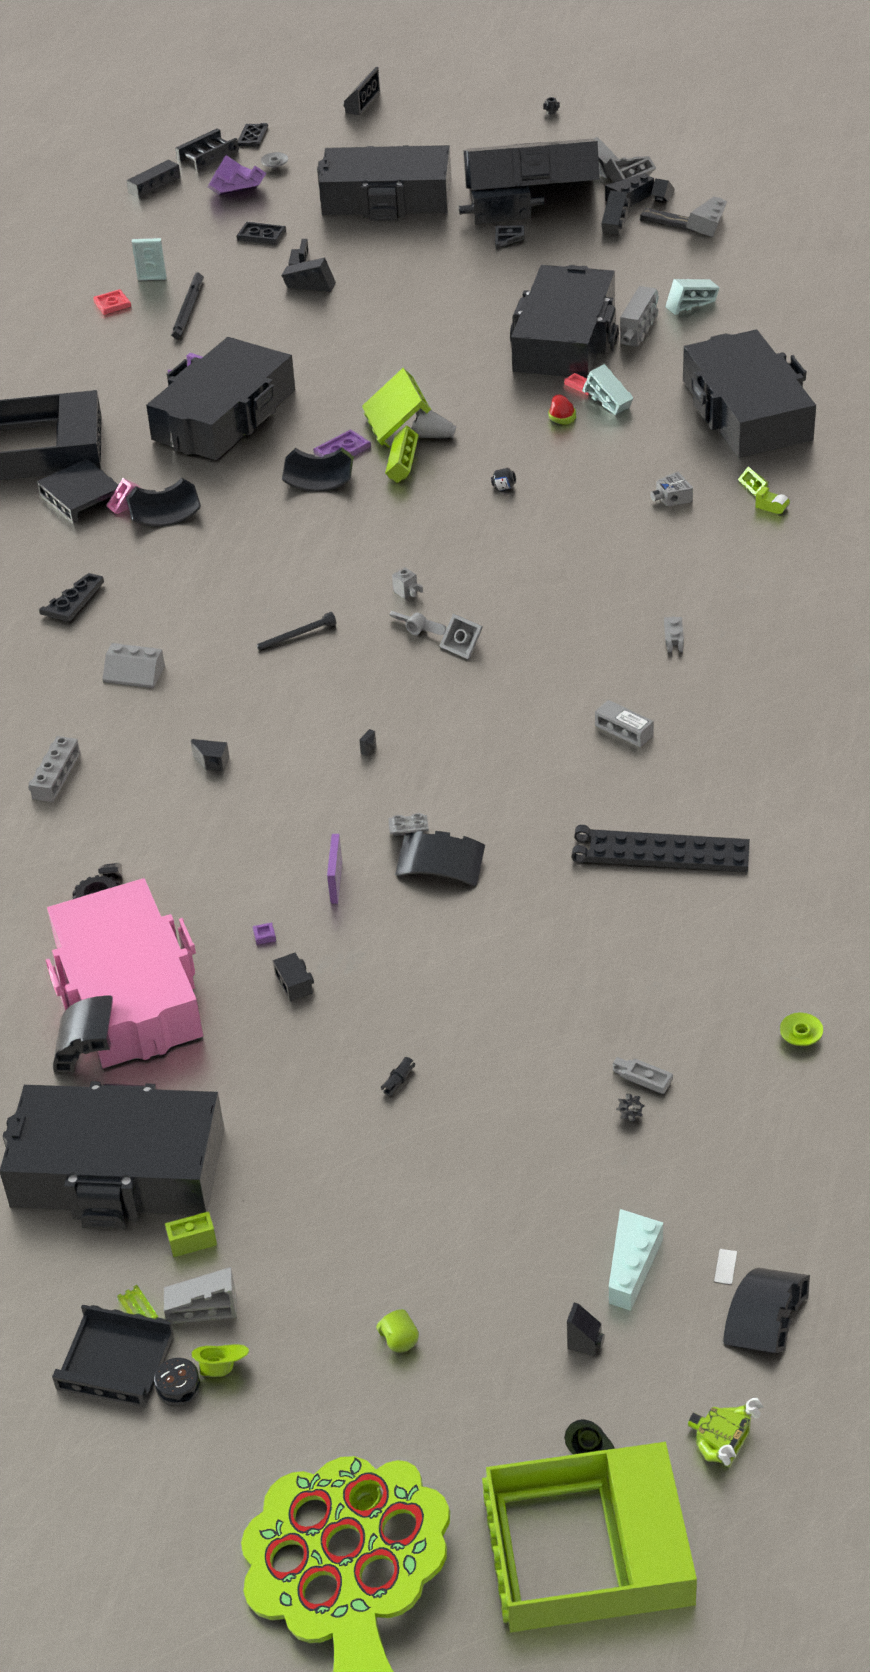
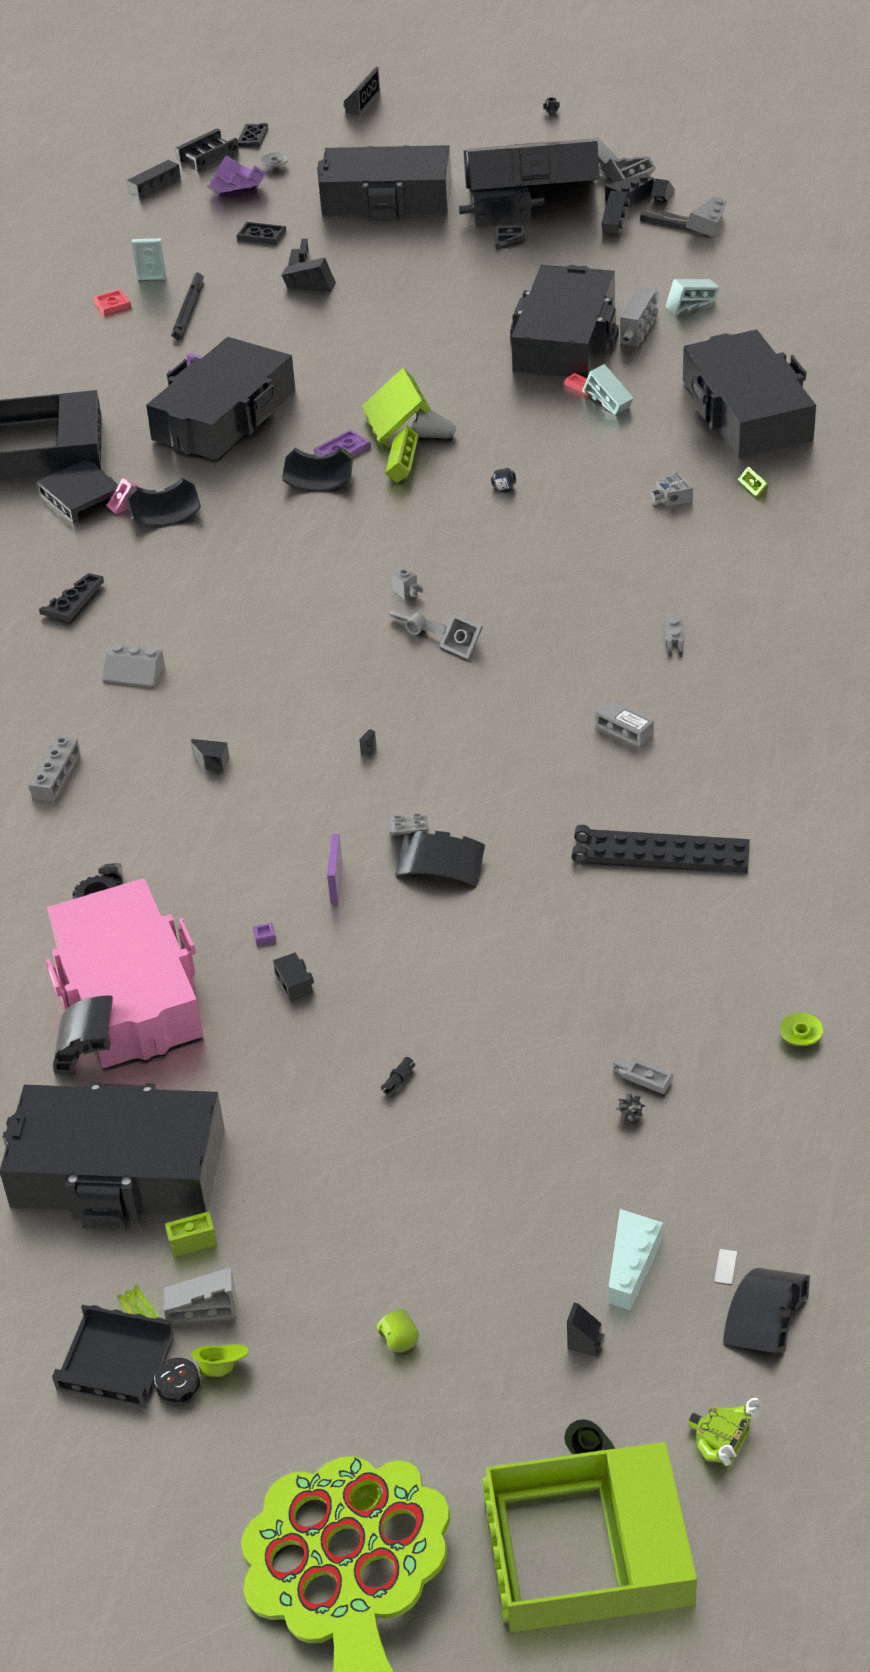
(327, 620): black piece -> none
(562, 410): red piece -> none
(770, 501): lime leg -> none

